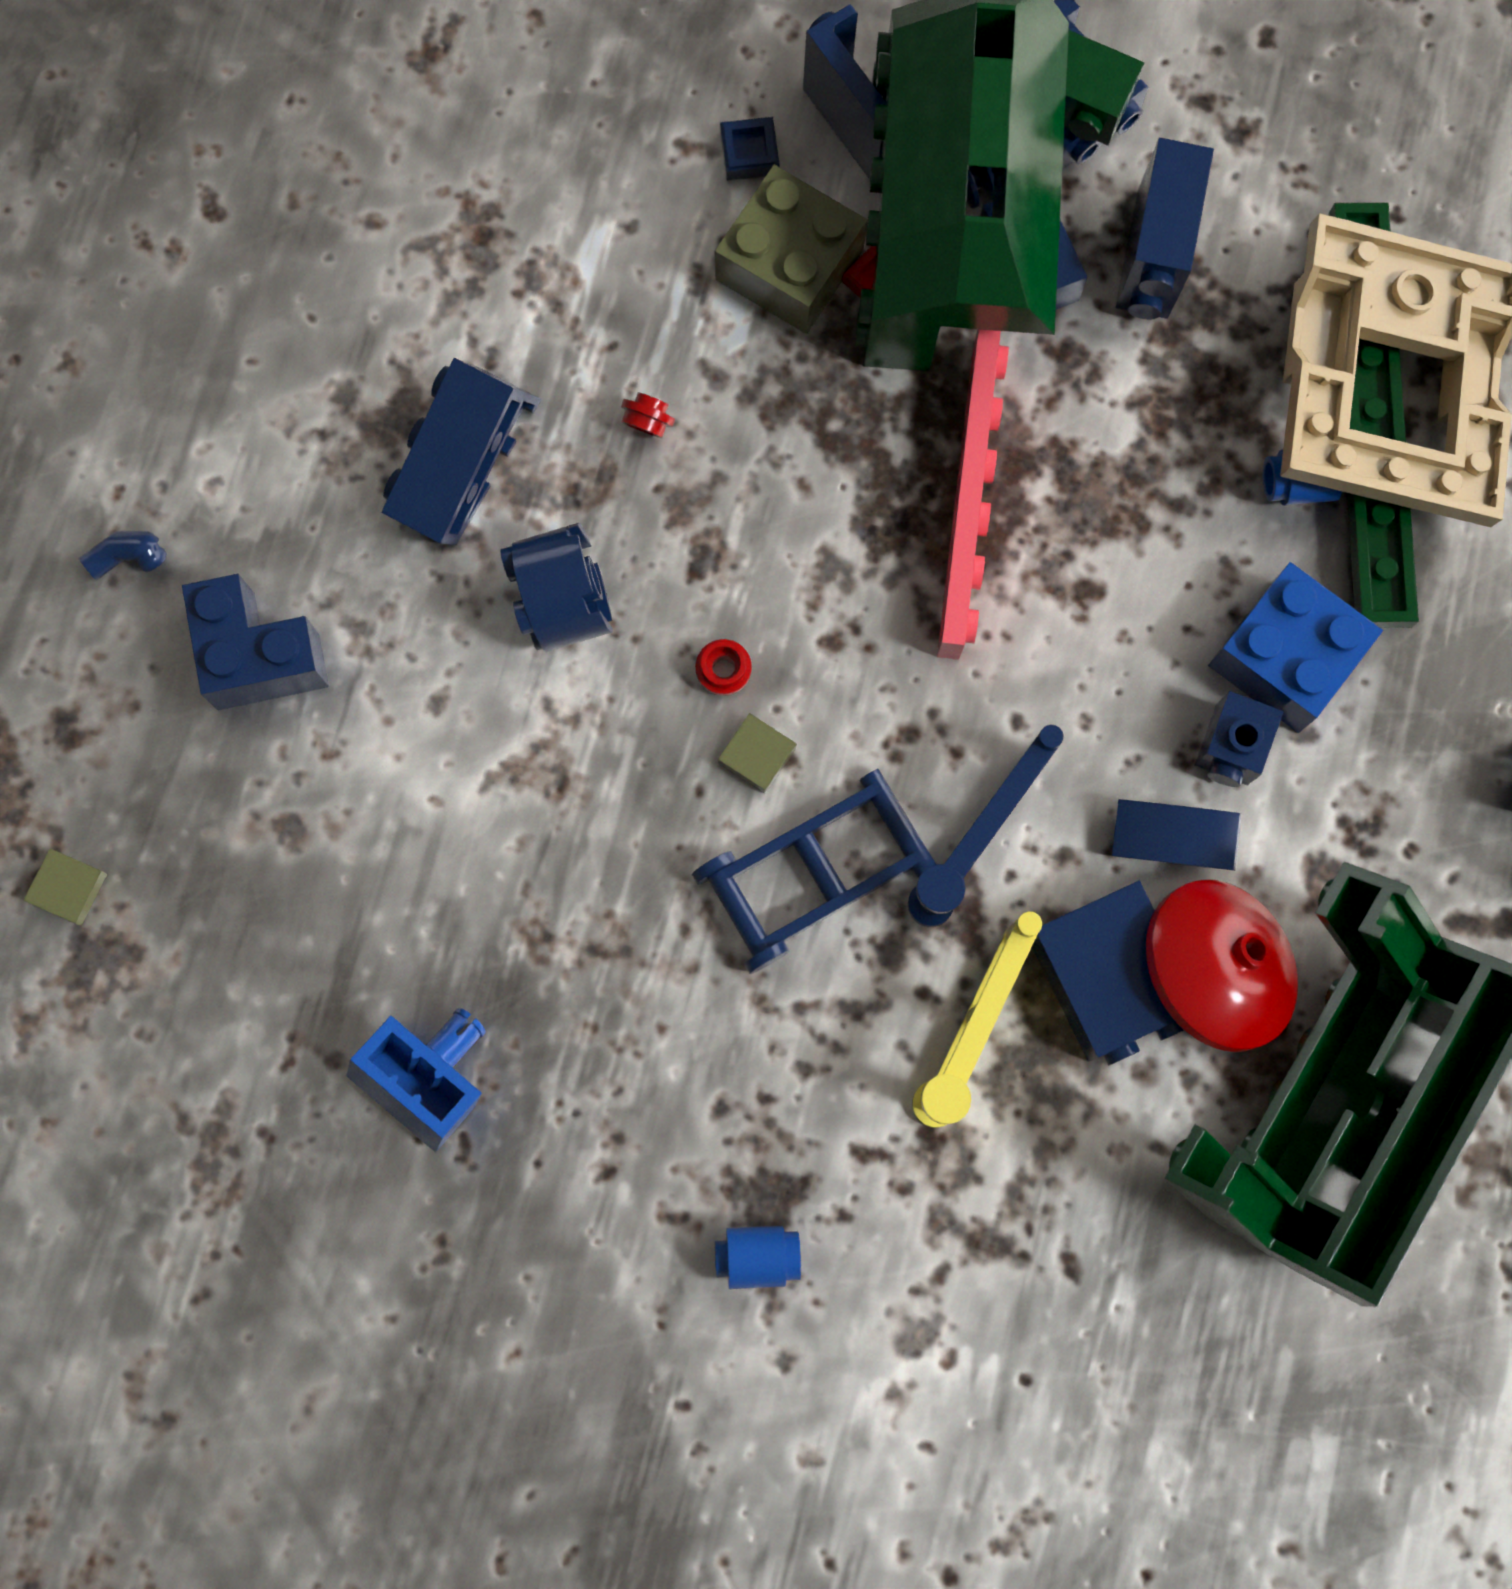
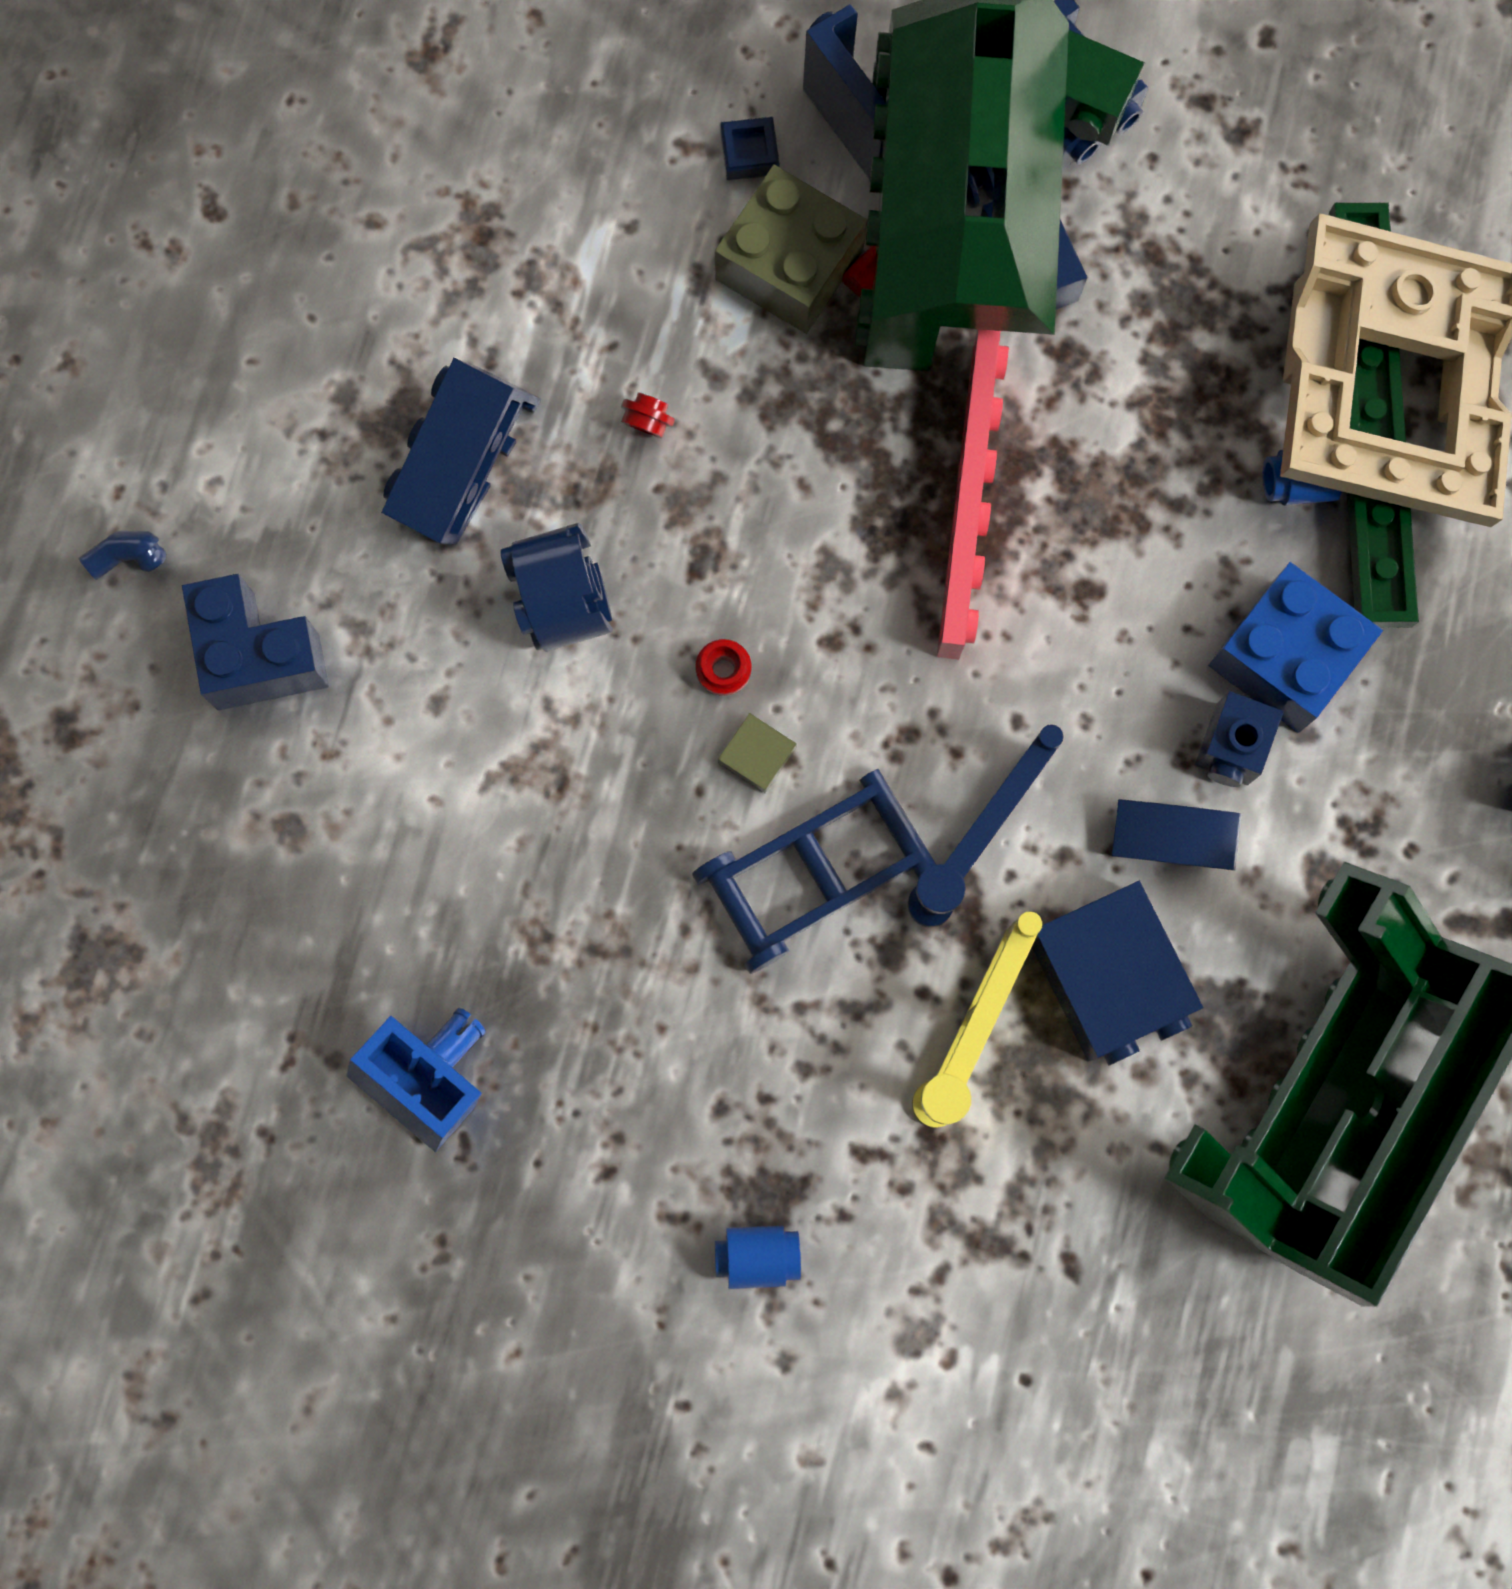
(65, 887): olive tile -> none
(1164, 229): dark blue brick -> none
(1222, 965): red dish -> none

